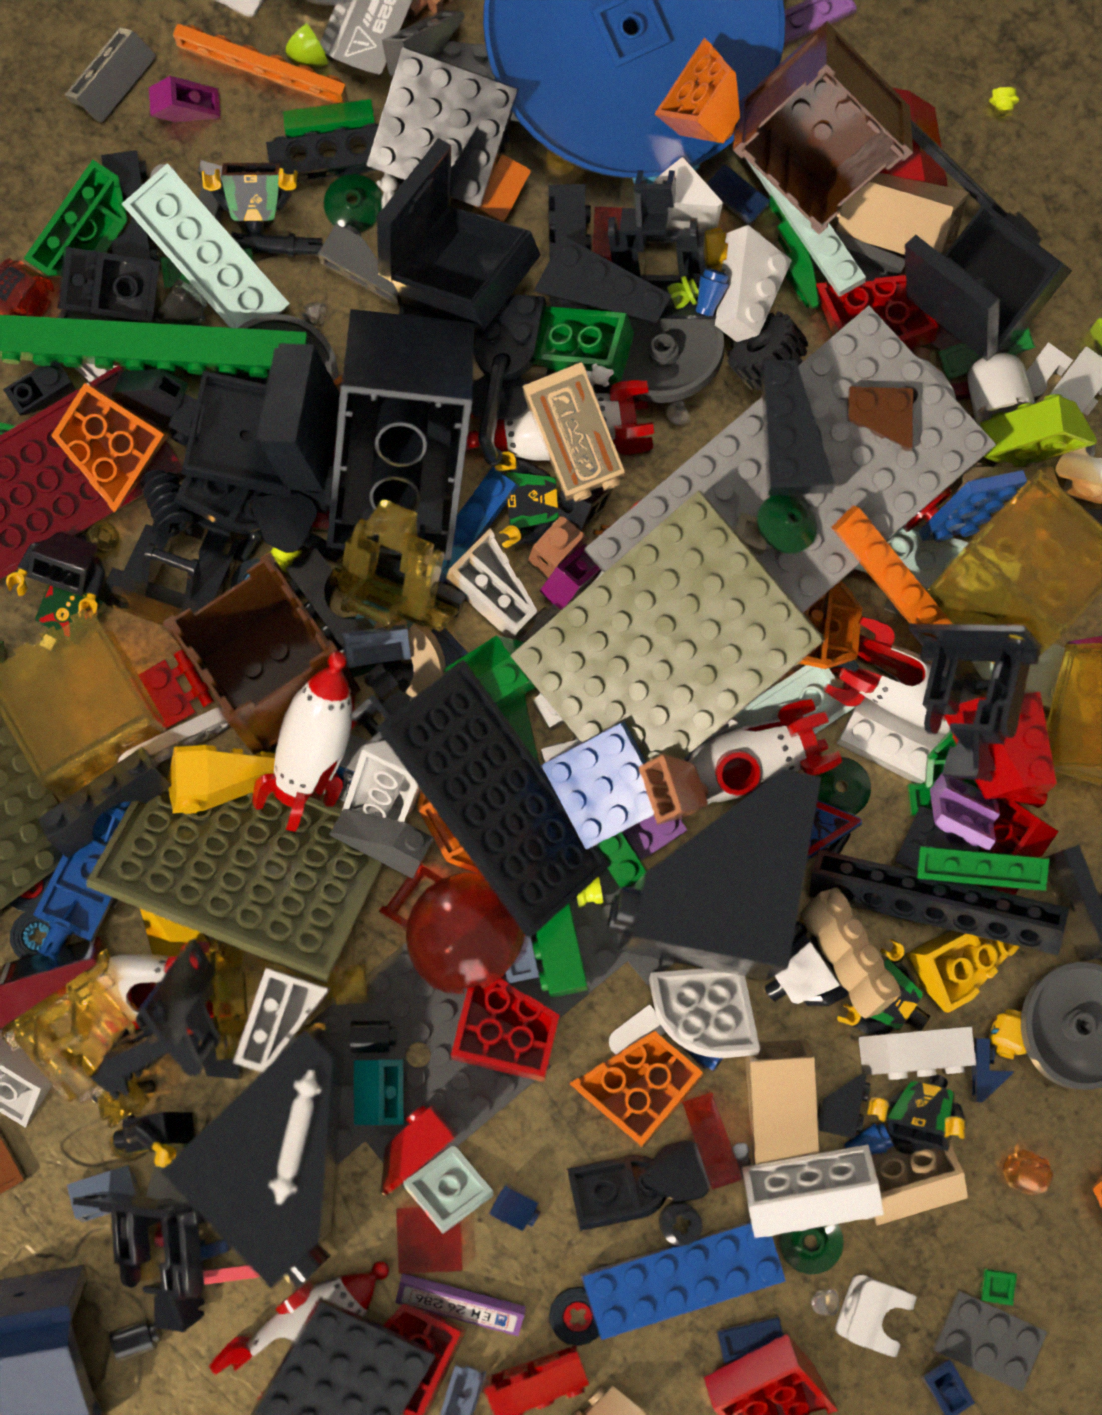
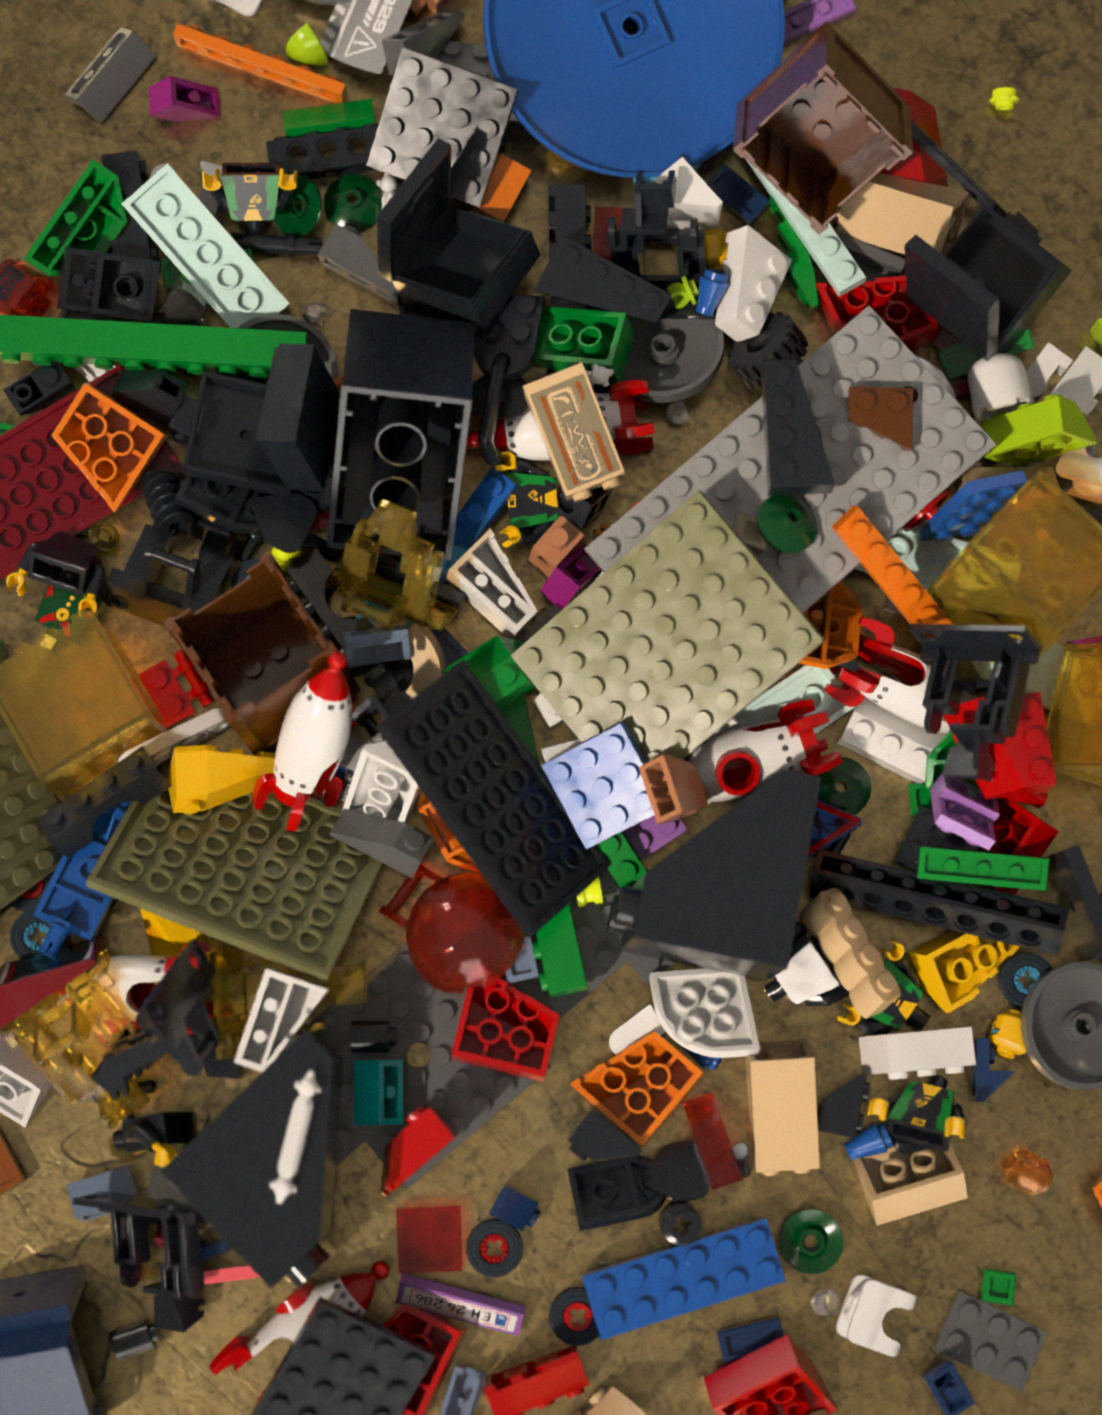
(297, 220): none -> dark green dish
(448, 1189): light aqua plate -> none
(477, 1249): none -> black bush
(600, 1140): none -> black slope
(703, 98): orange wedge -> none
(812, 1191): white slope -> none
(1014, 968): none -> black bush

